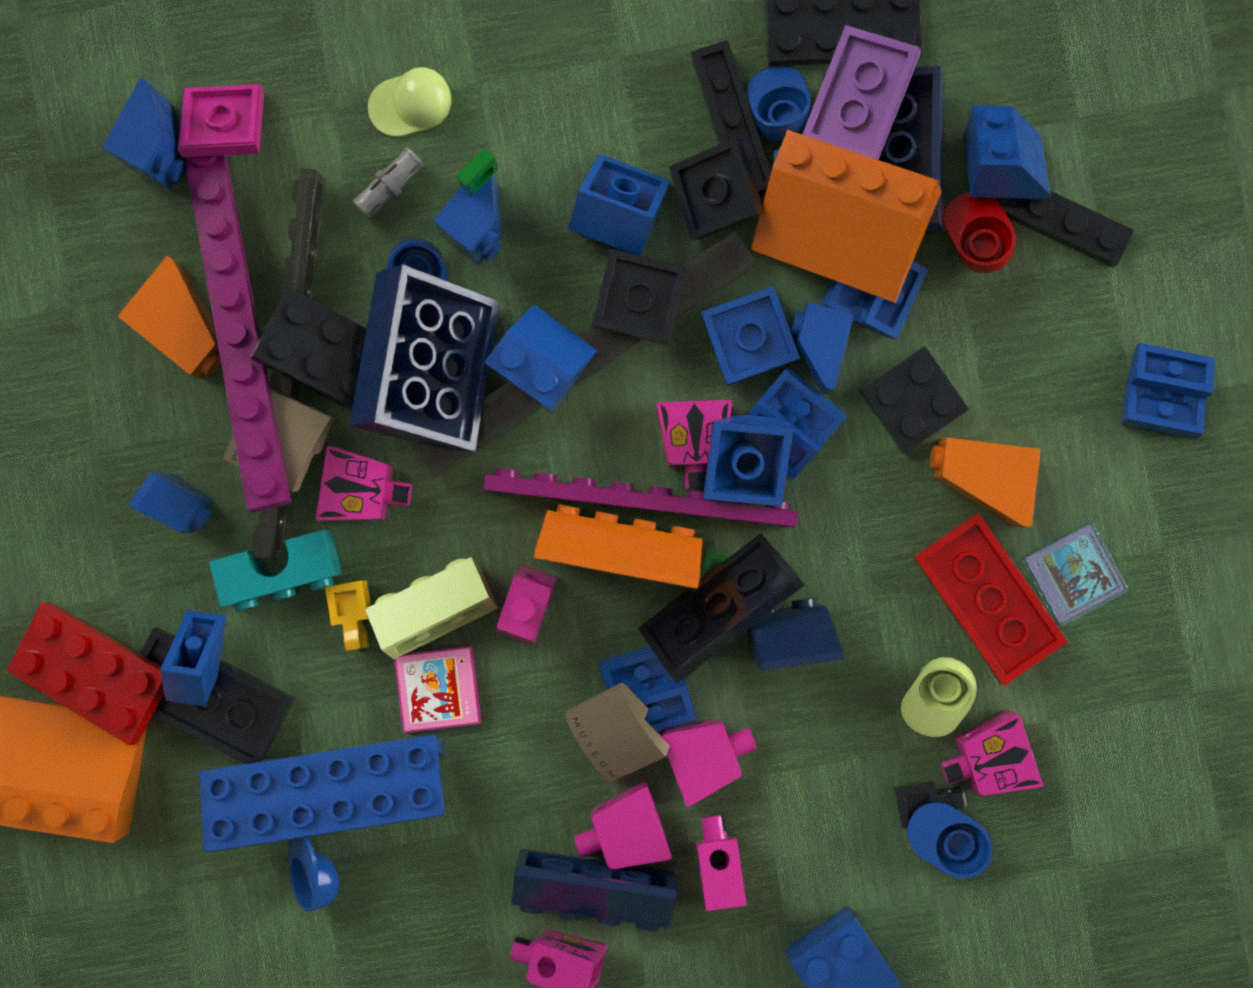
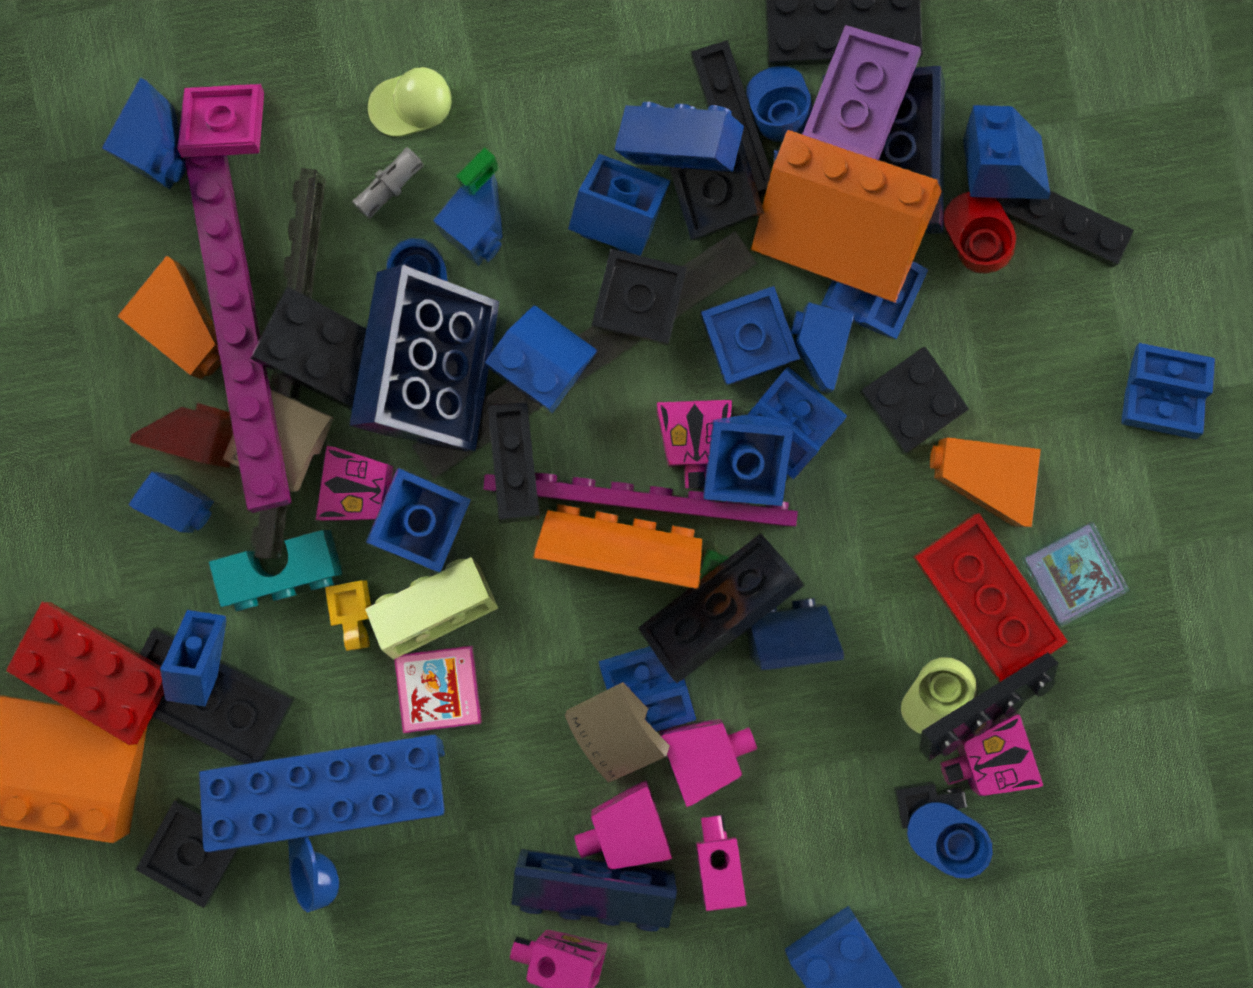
(178, 856): none -> black plate
(190, 434): none -> clear red slope
(418, 520): none -> blue slope
(513, 463): none -> black plate
(526, 604): dark pink torso -> none
(679, 136): none -> blue brick
(980, 712): none -> black plate

